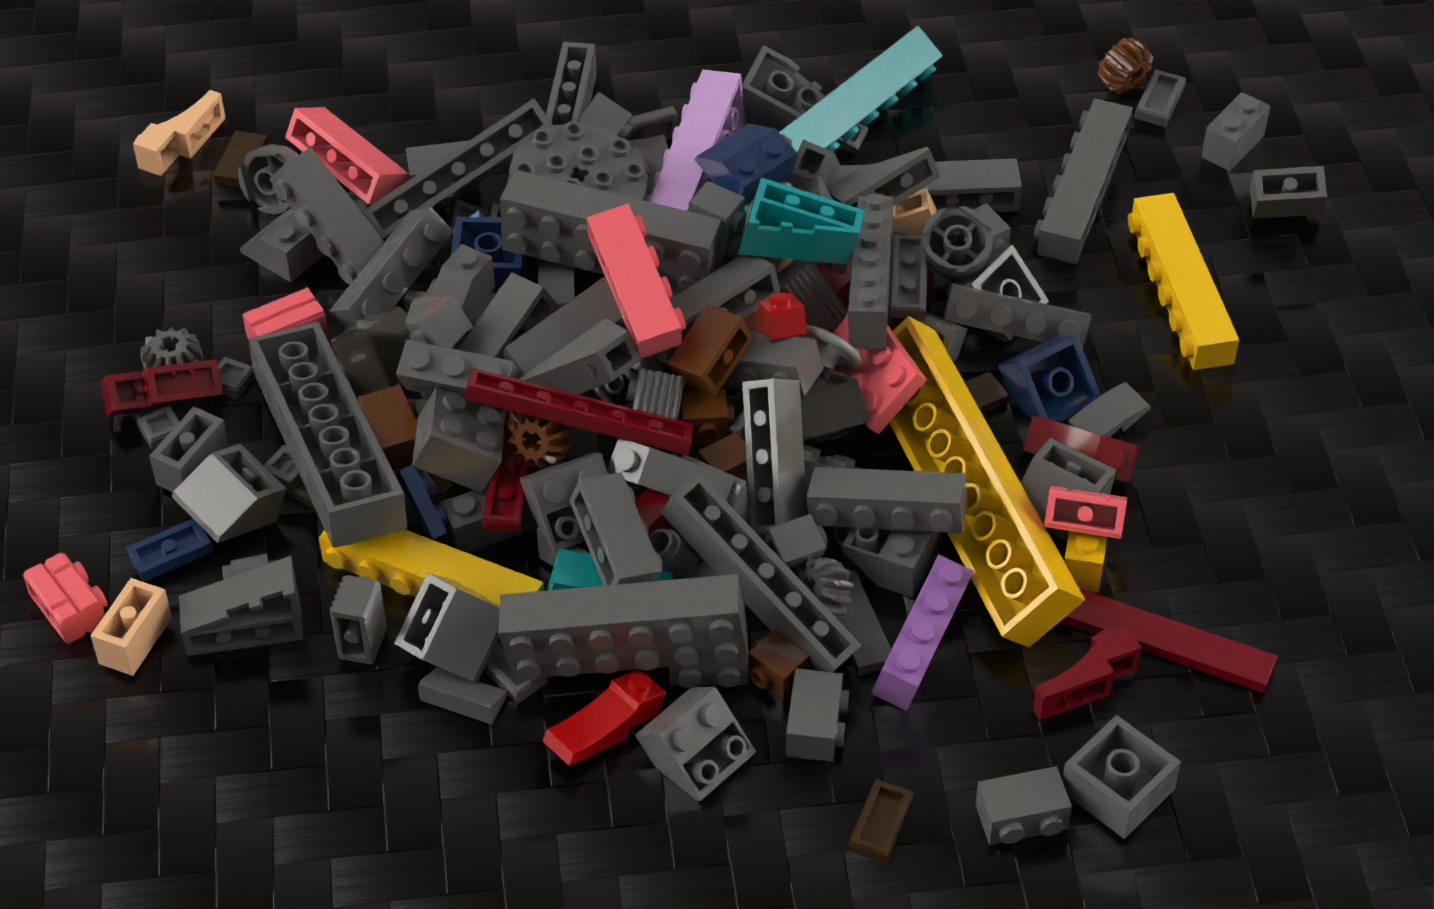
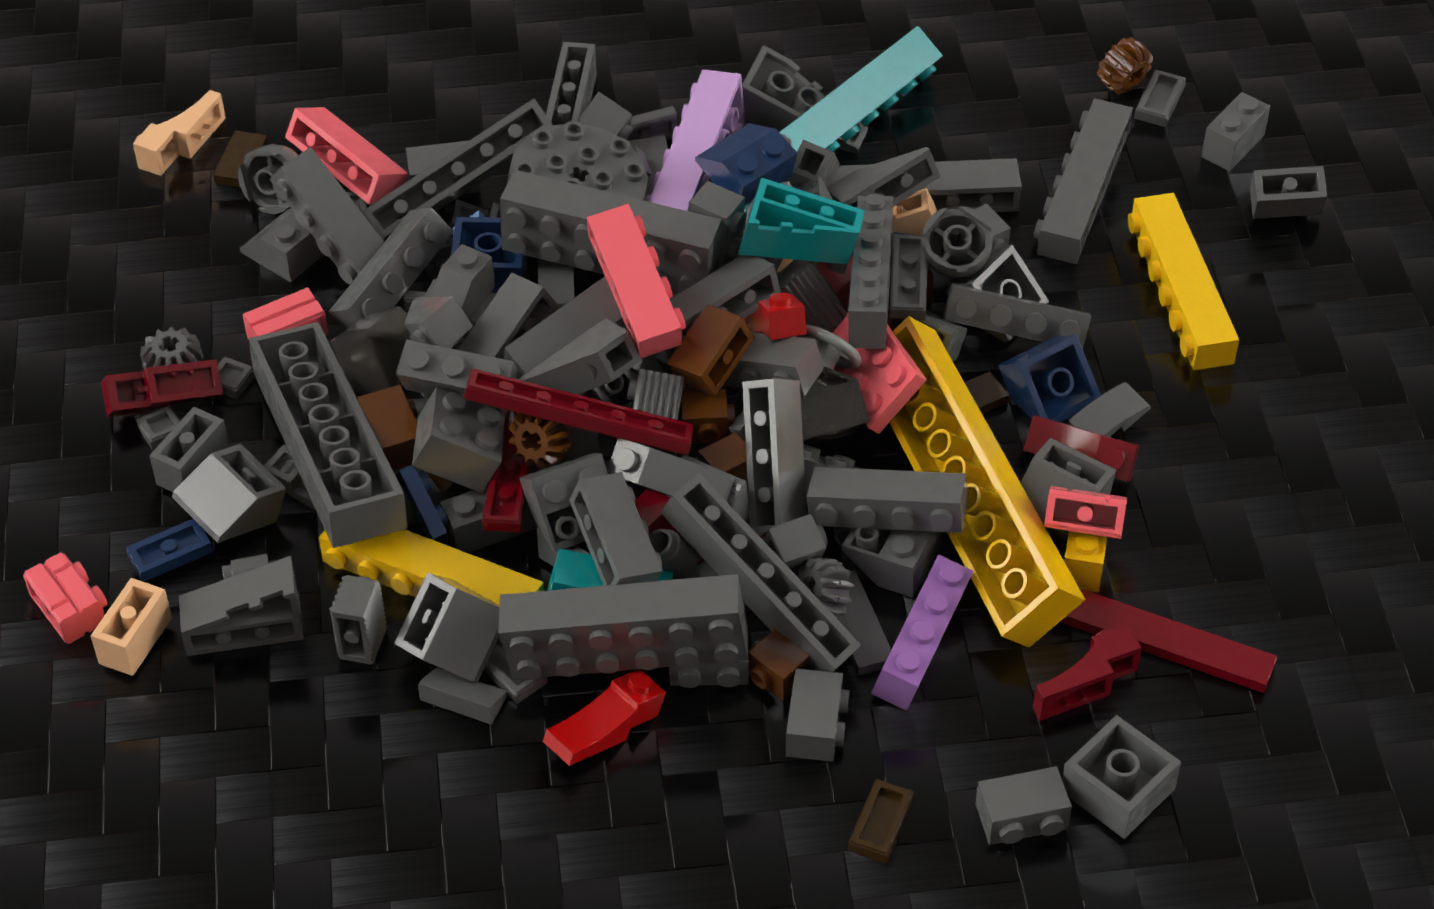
(696, 741): dark grey slope -> none

